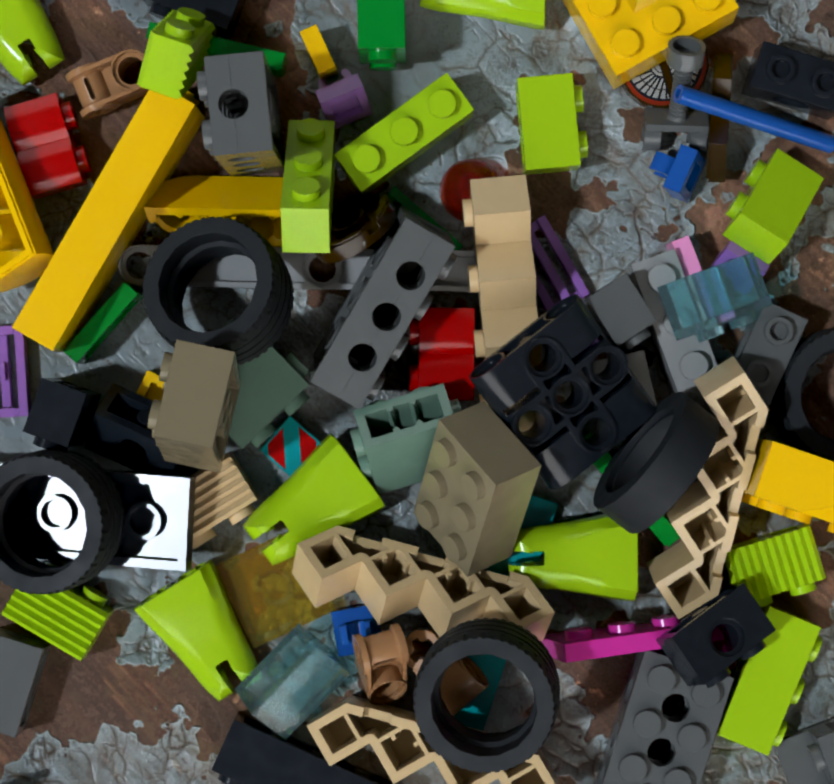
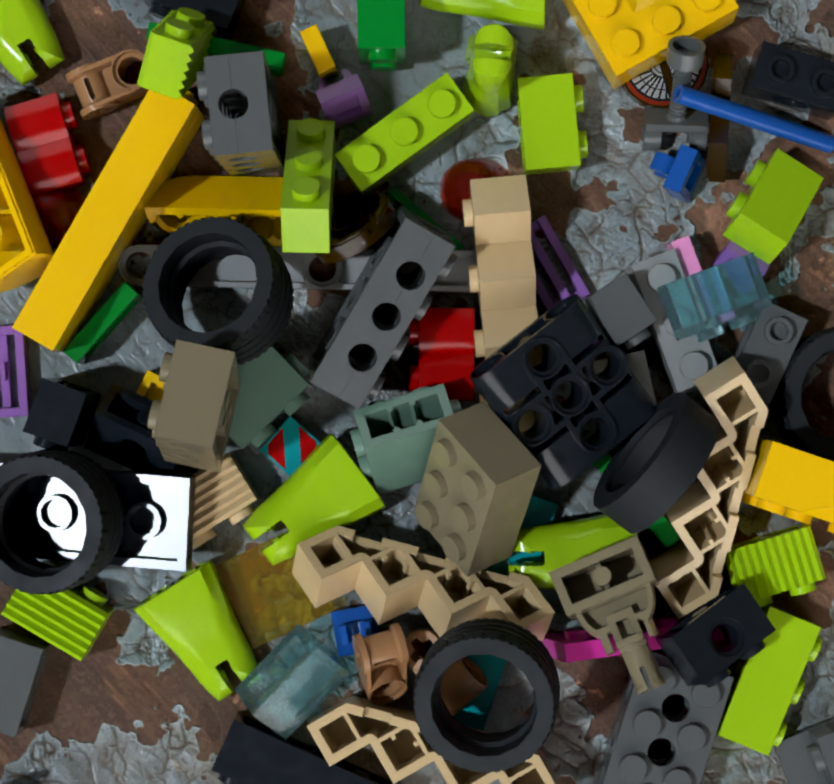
(57, 212): none -> clear red brick
(491, 72): none -> lime piece
(612, 596): none -> dark tan brick

